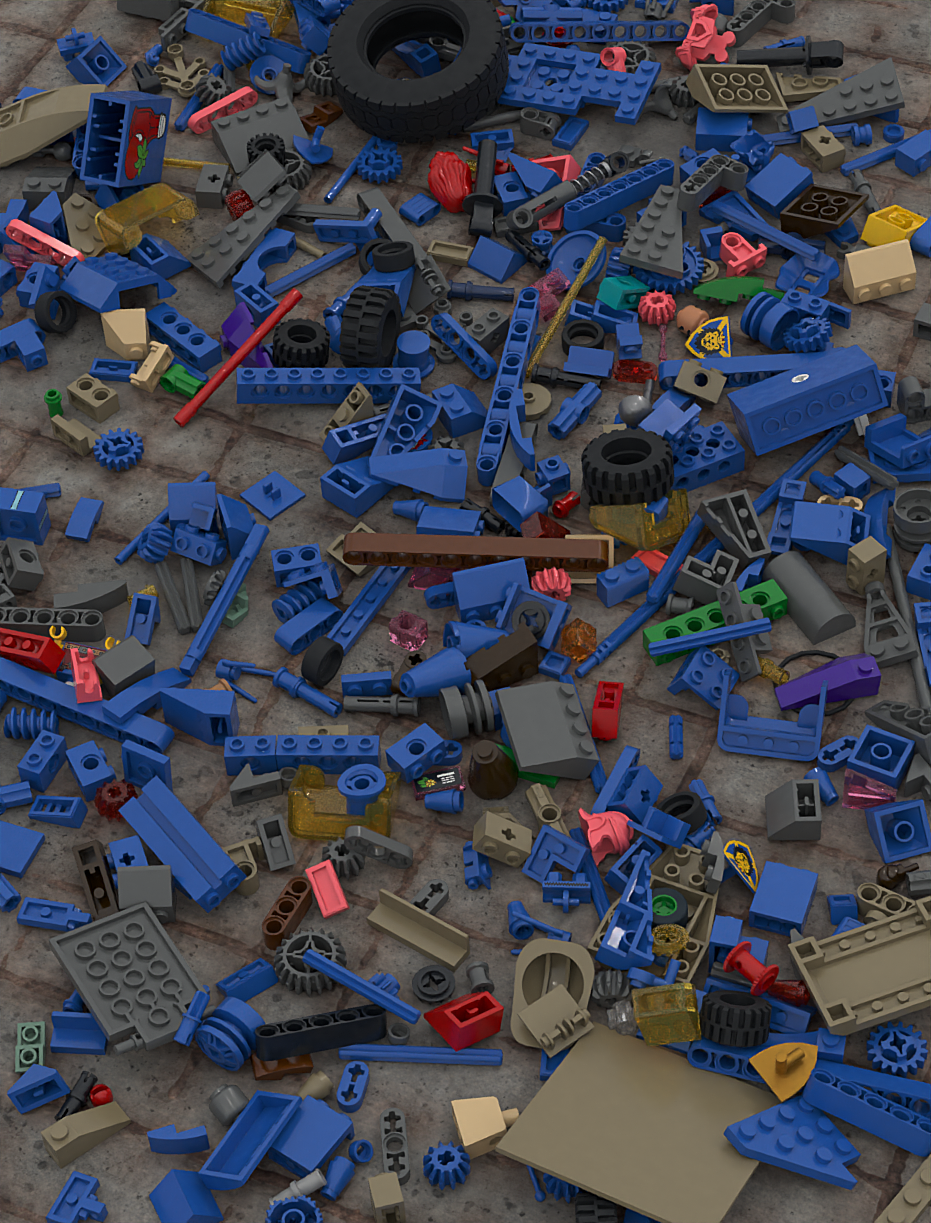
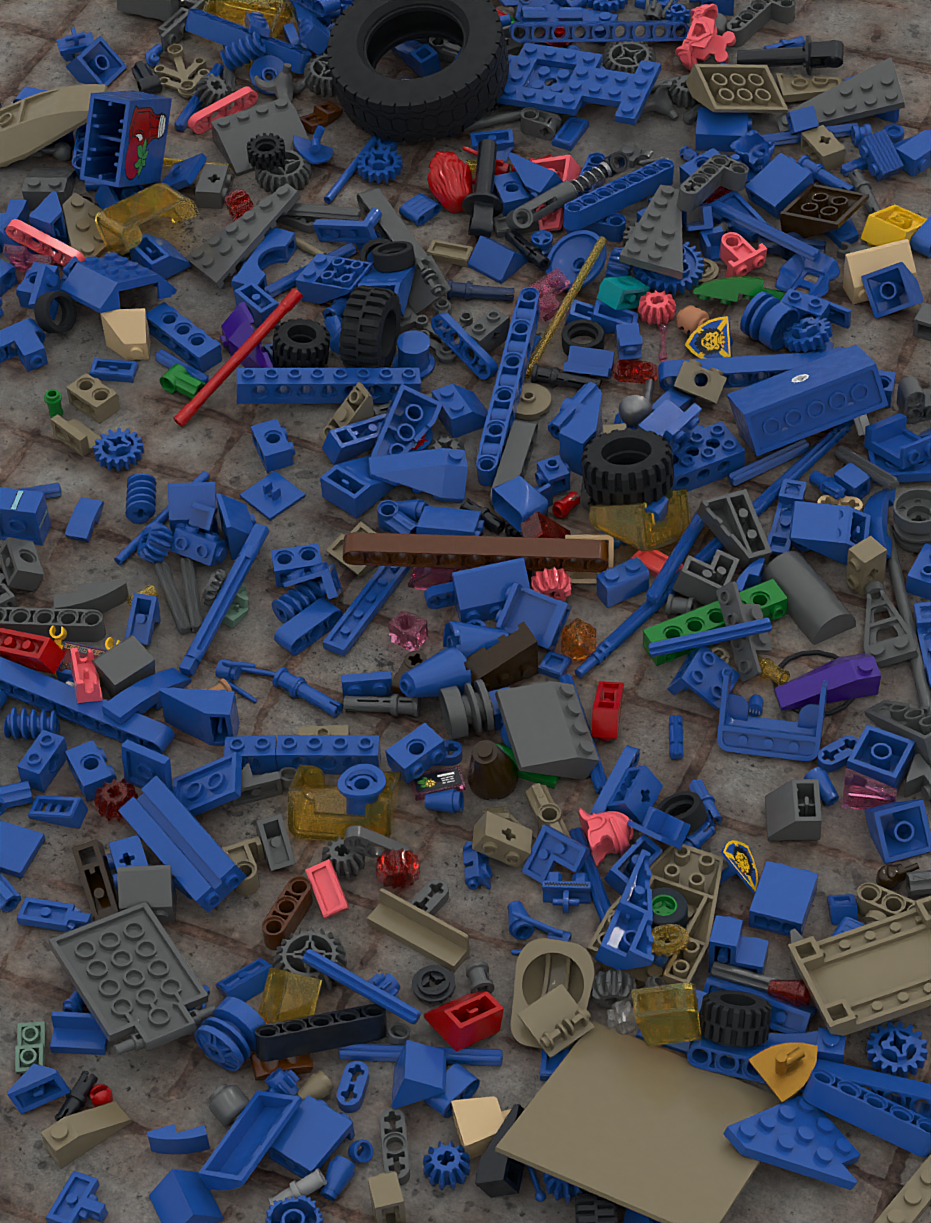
(140, 497): none -> blue piece
(153, 367): tan hinge -> none
(184, 172): none -> blue plate
(192, 1018): blue axle -> none
(210, 784): none -> blue plate
(262, 176): dark grey slope -> none
(272, 445): none -> blue brick
(282, 1082): none -> blue gear
(288, 996): none -> clear yellow slope
(291, 34): none -> blue beam
(322, 661): black tyre -> none
(330, 277): none -> blue slope
(393, 520): none -> blue piece
(397, 868): none -> clear red gear
(418, 1074): none -> blue slope
(458, 1085): none -> blue beam
(496, 1172): none -> black slope
(522, 446): blue slope -> none
(531, 608): black gear -> none
(579, 432): none -> blue slope
(619, 58): coral piece -> none
(642, 979): blue plate -> none
(680, 13): none -> blue gear
(706, 219): none -> blue panel
(714, 861): dark grey slope -> none
(749, 967): red hose -> none
(755, 705): none -> blue piece
(768, 462): none -> blue axle
(820, 174): none -> blue pin
(880, 155): none -> blue brick
(892, 289): none -> blue slope

